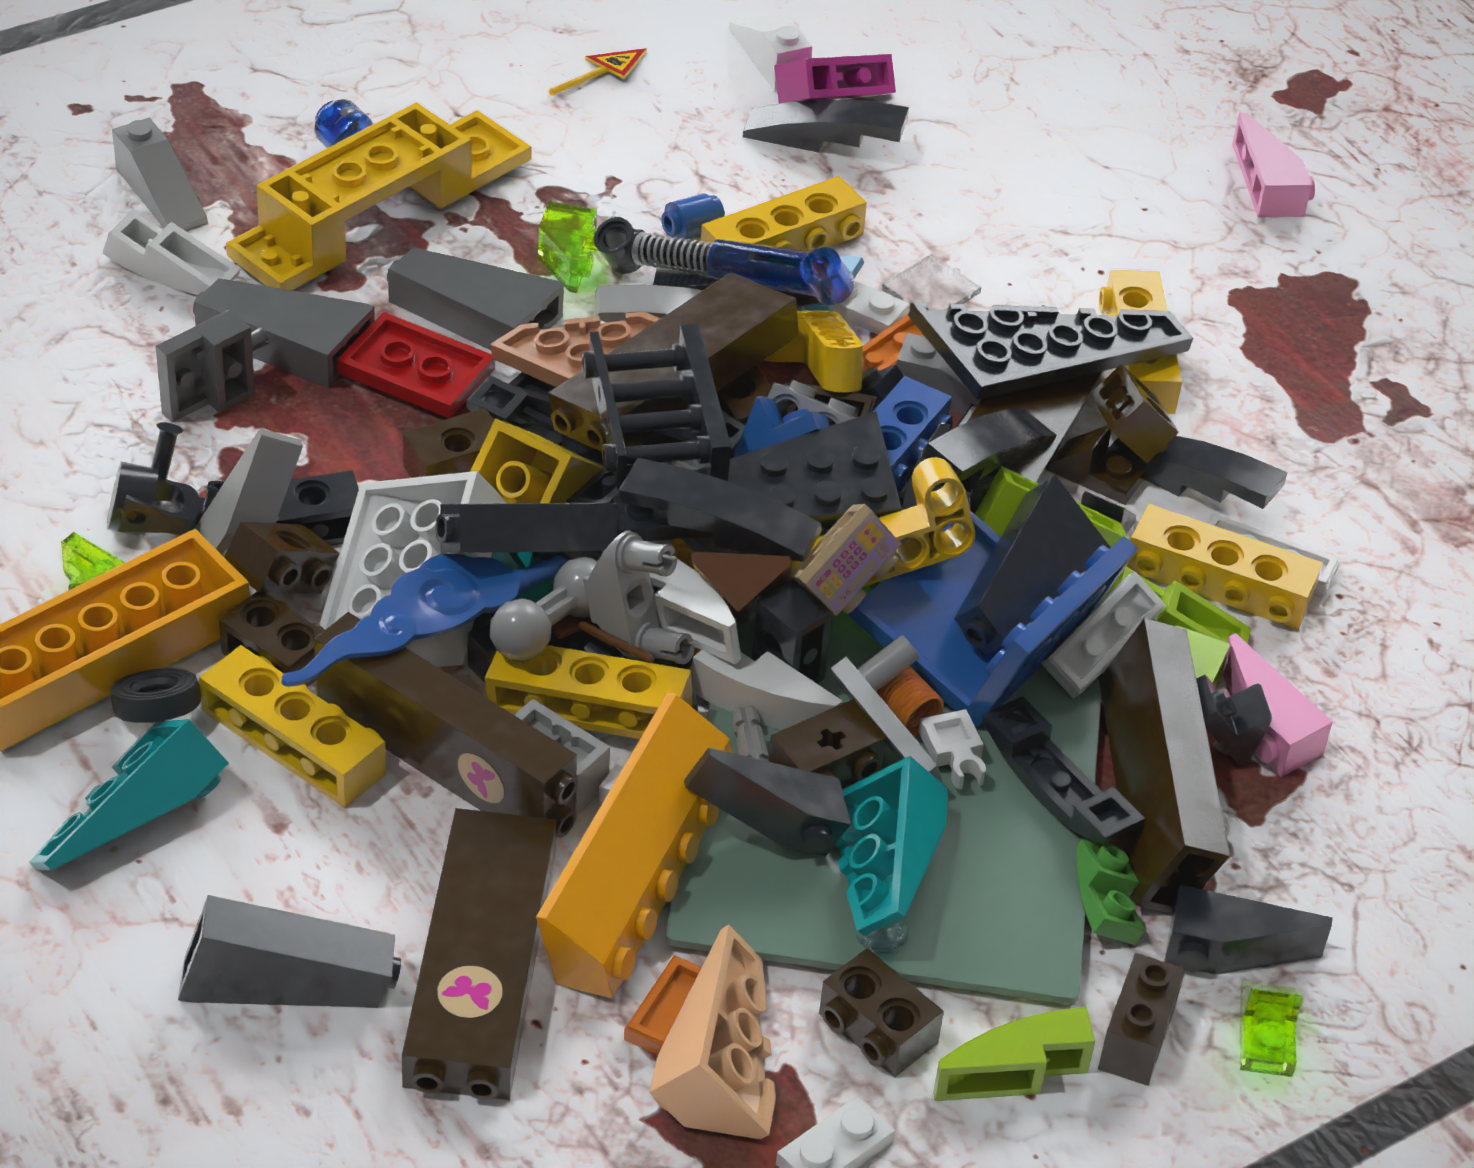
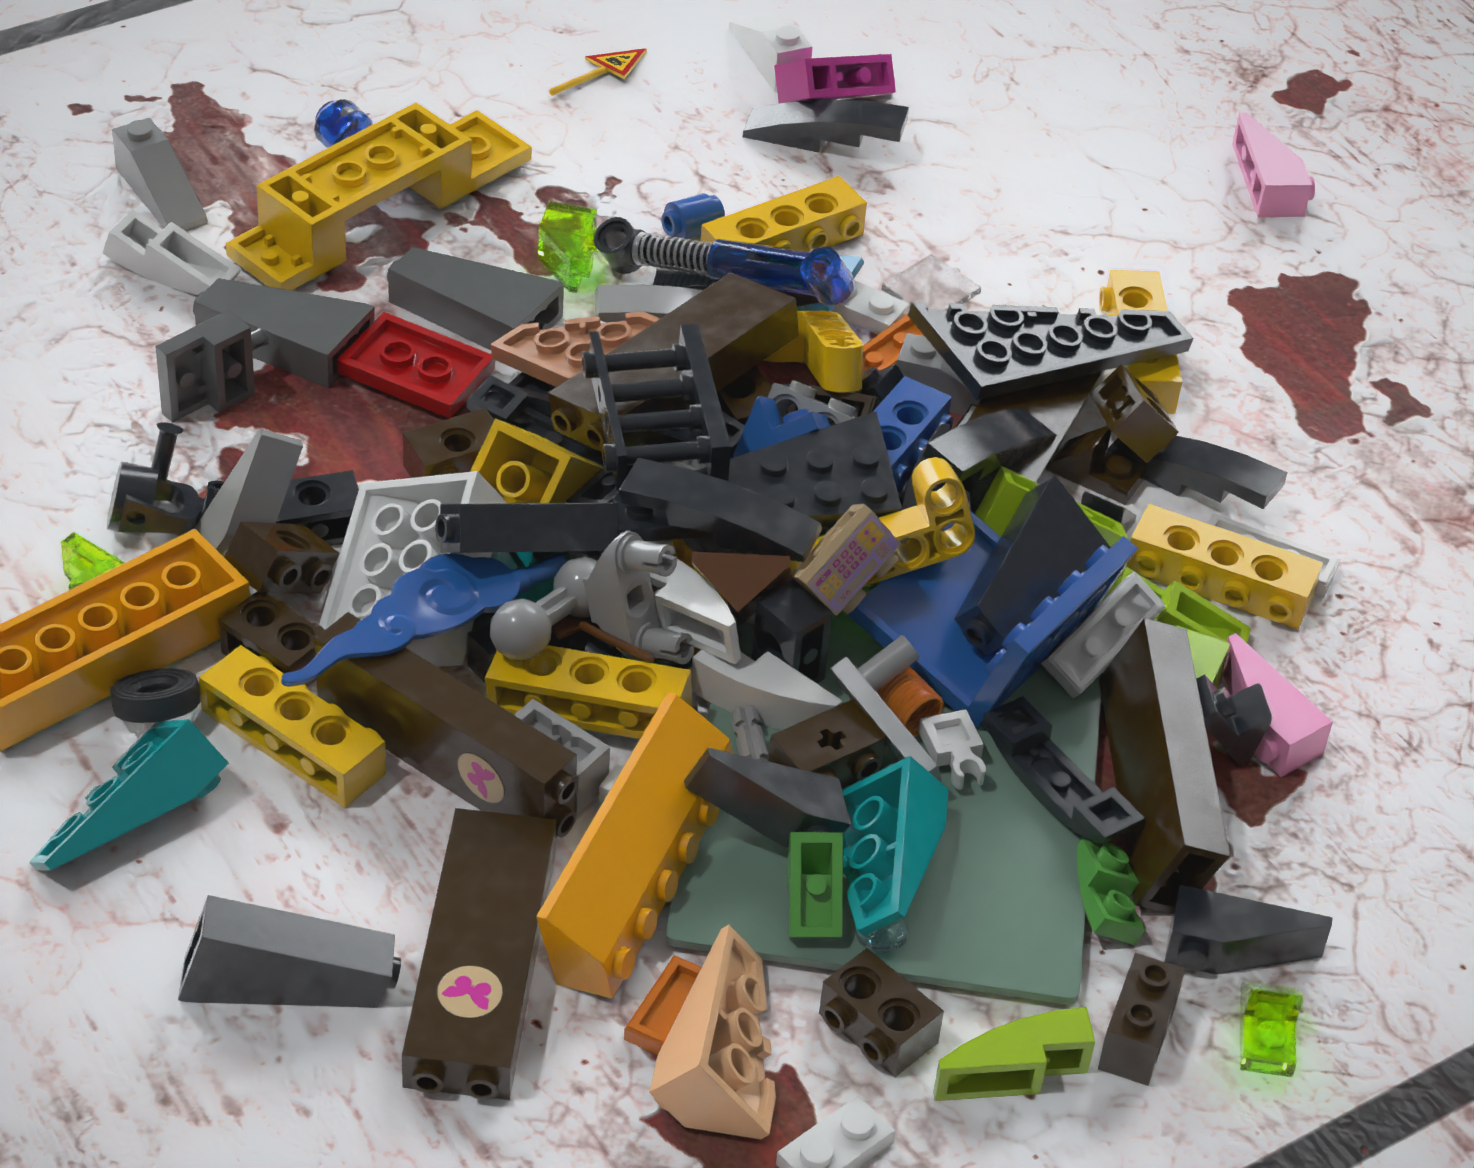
(815, 884): none -> bright green slope

